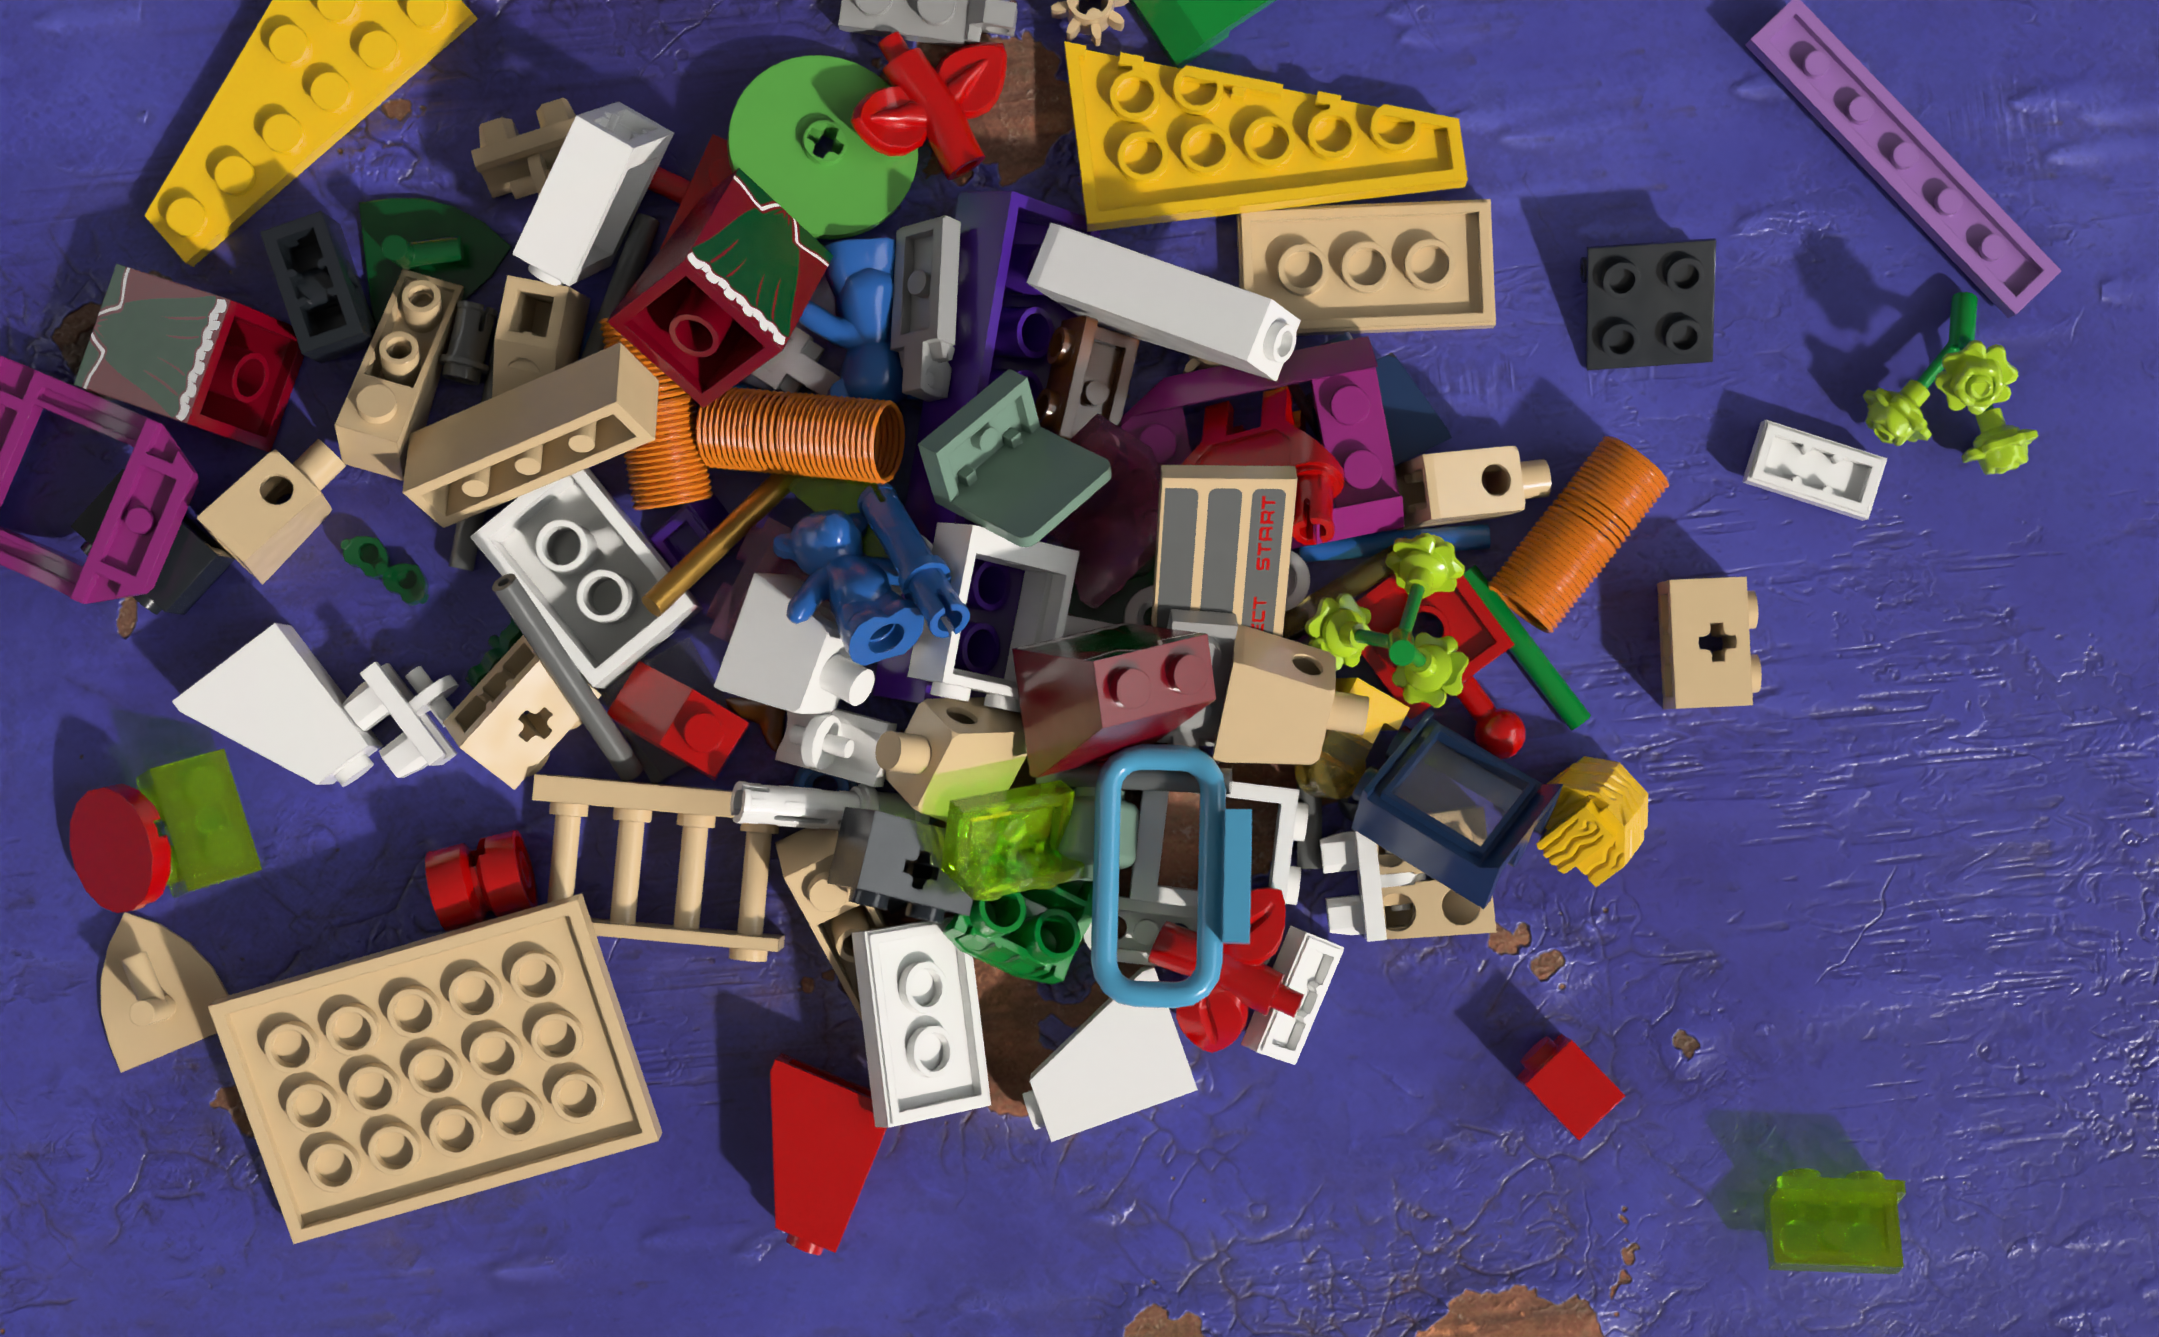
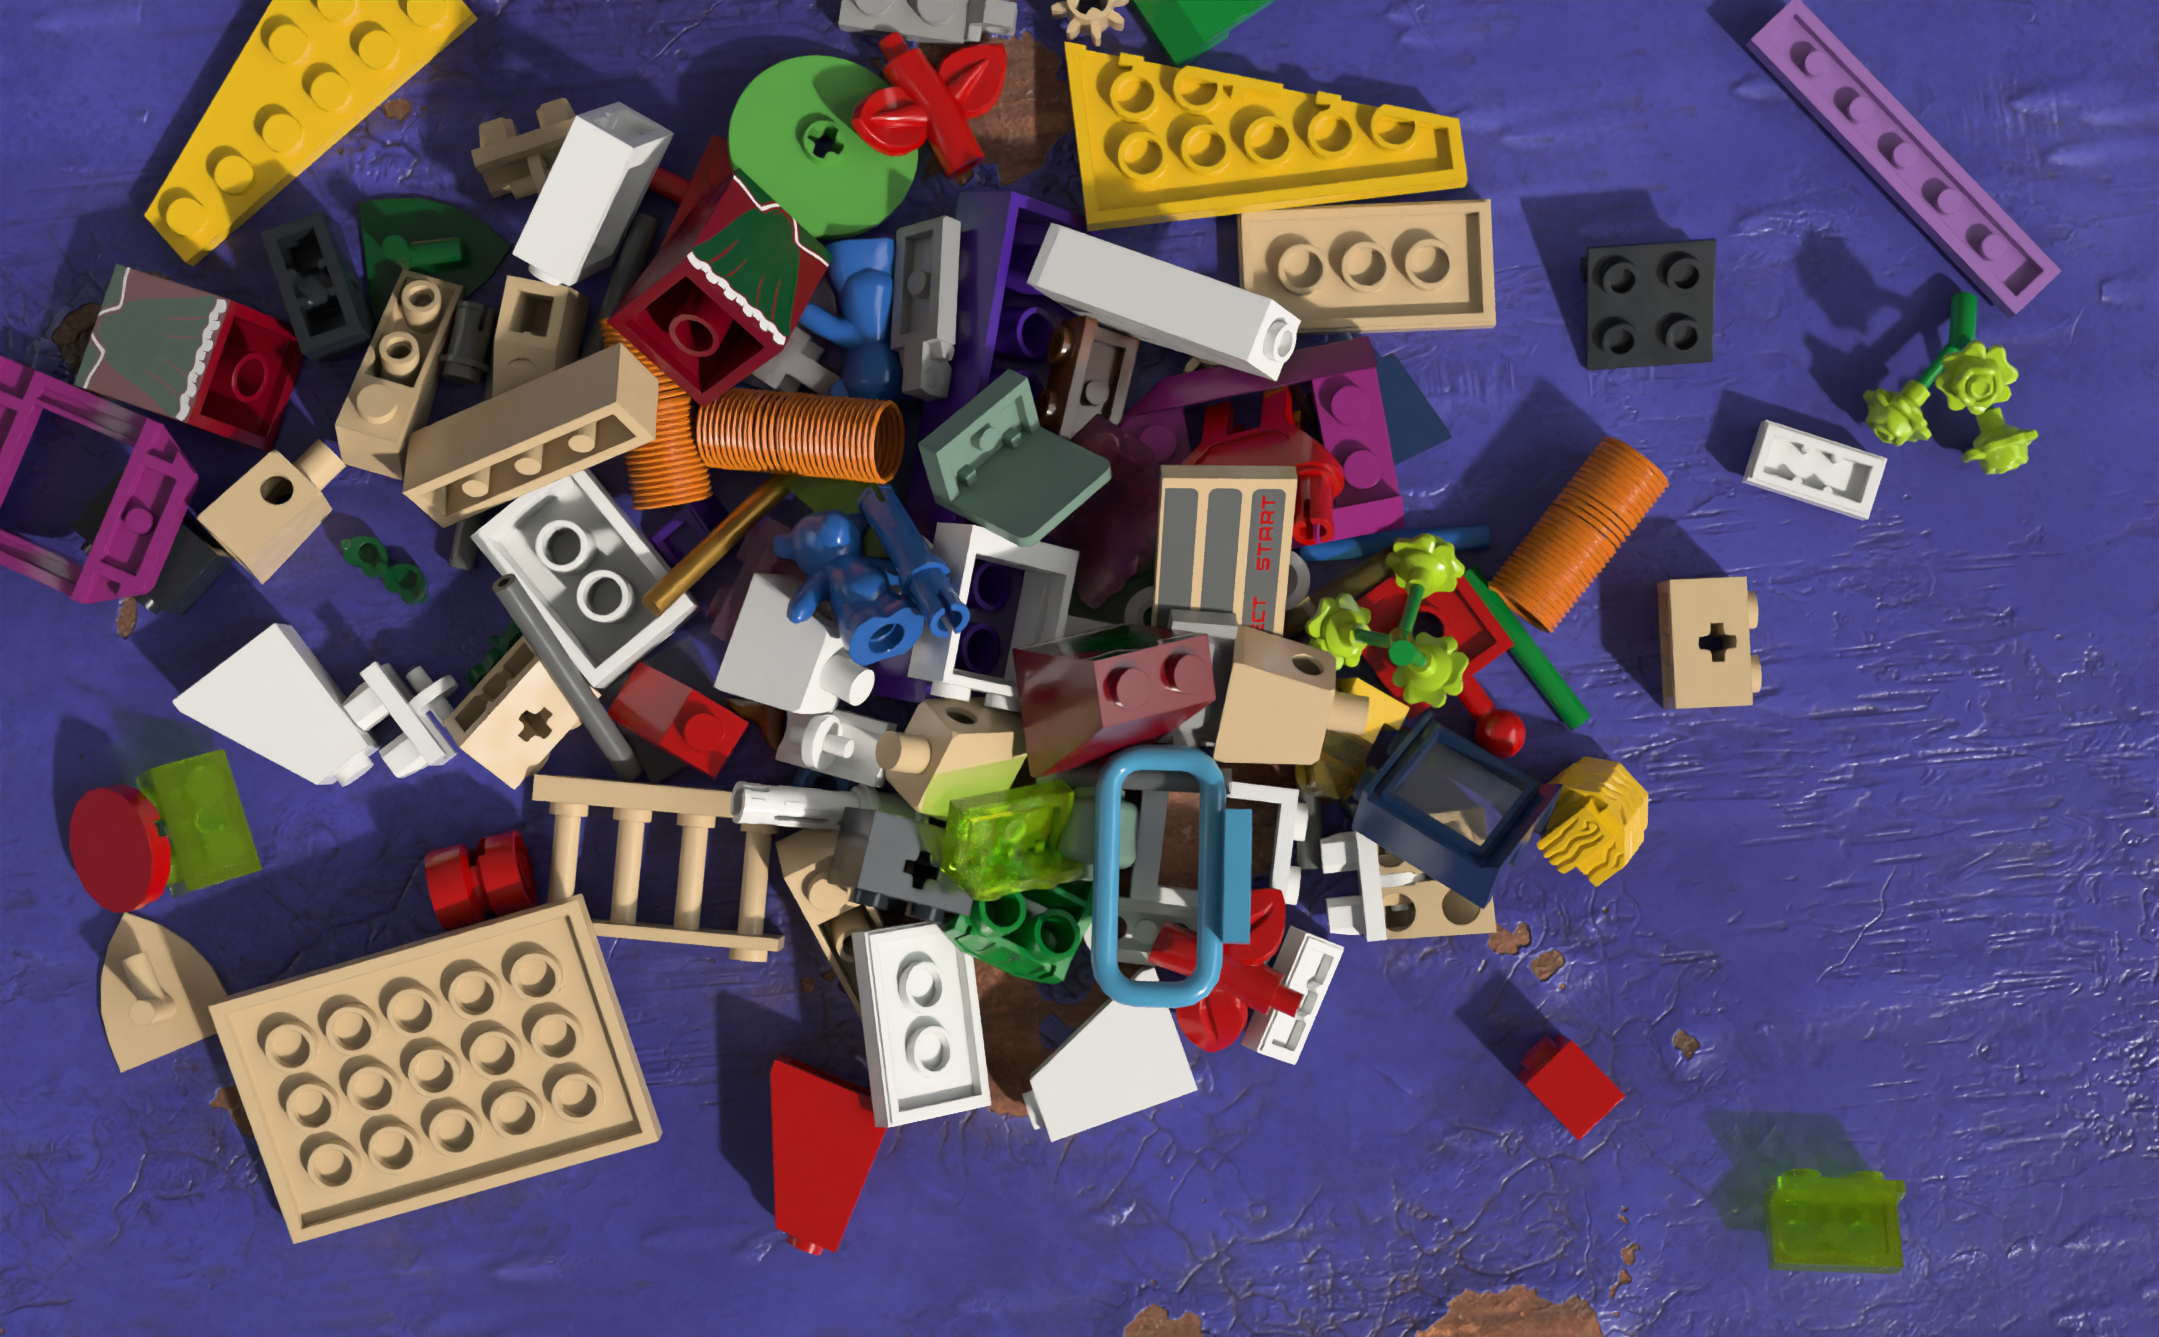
(1468, 486): tan torso -> none

